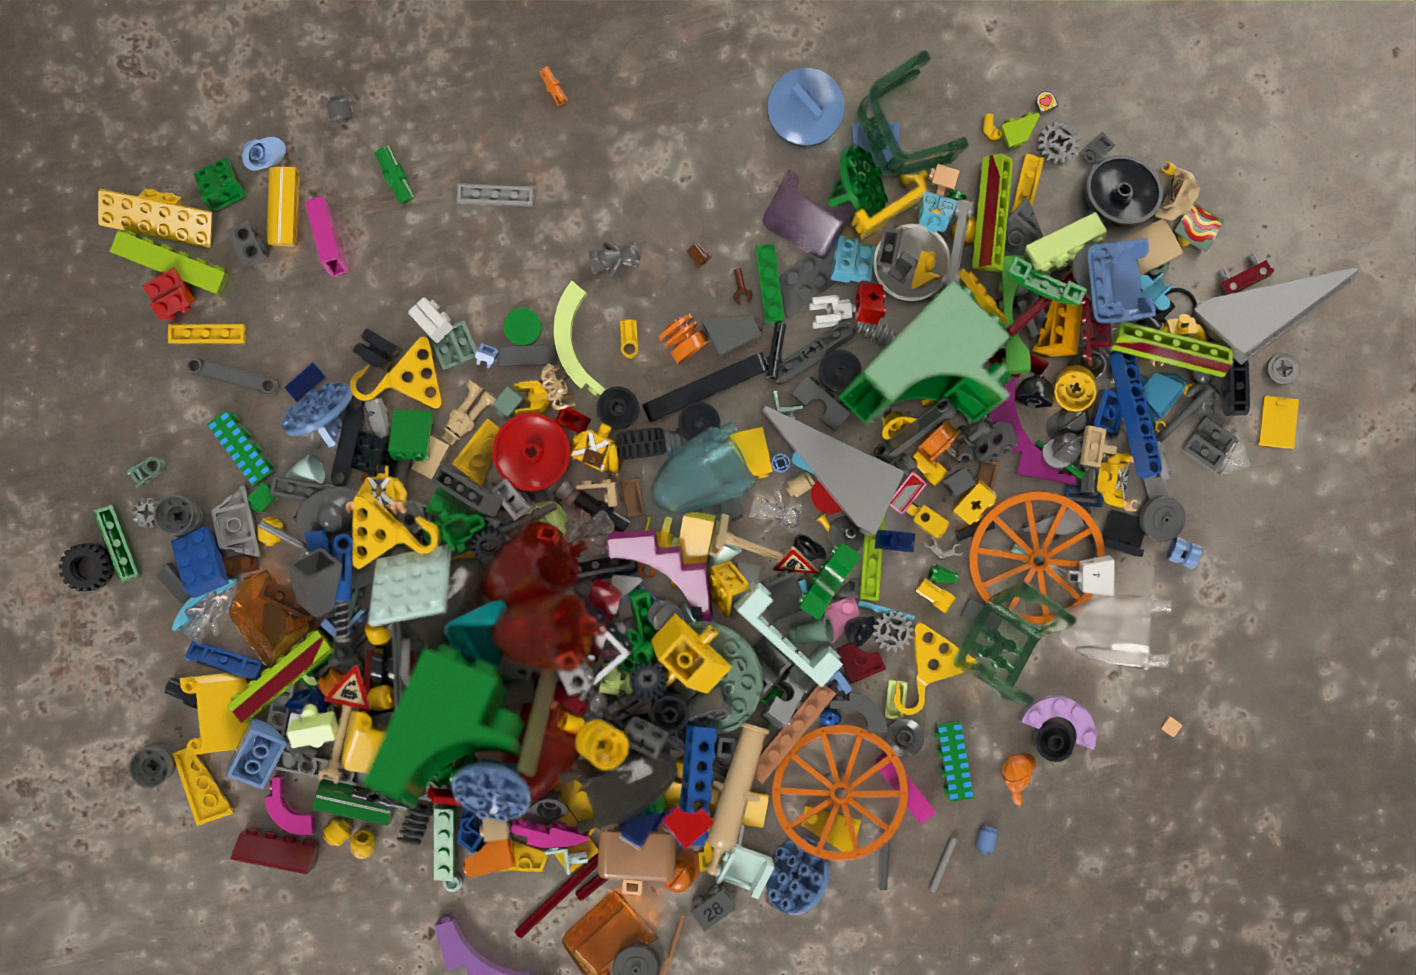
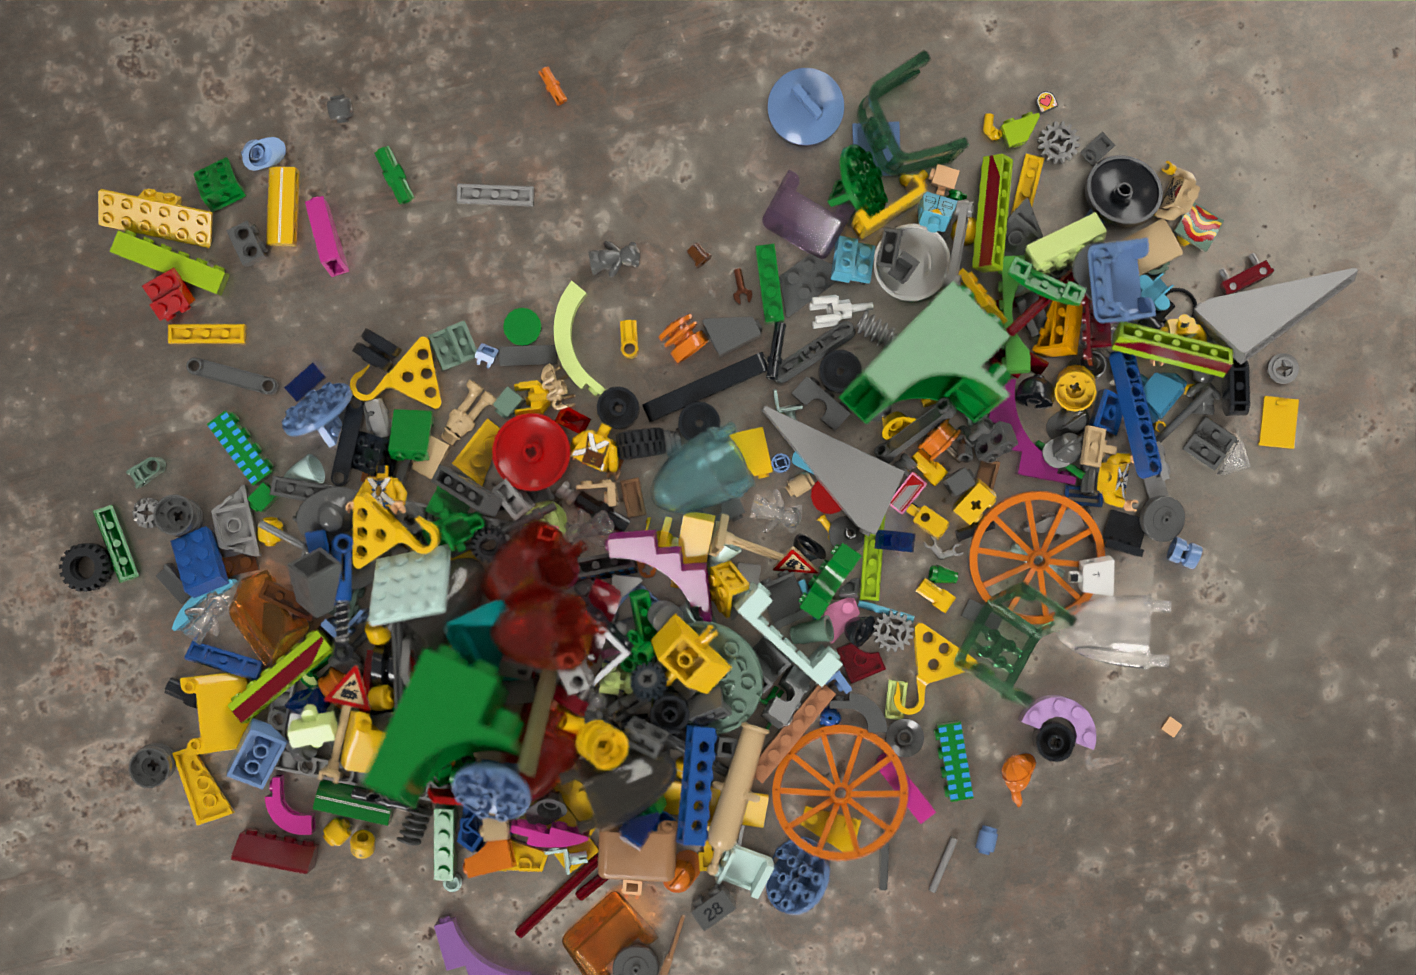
(430, 319): white brick -> none
(687, 826): red tile -> none
(869, 302): red brick -> none
(923, 274): yellow slope -> none

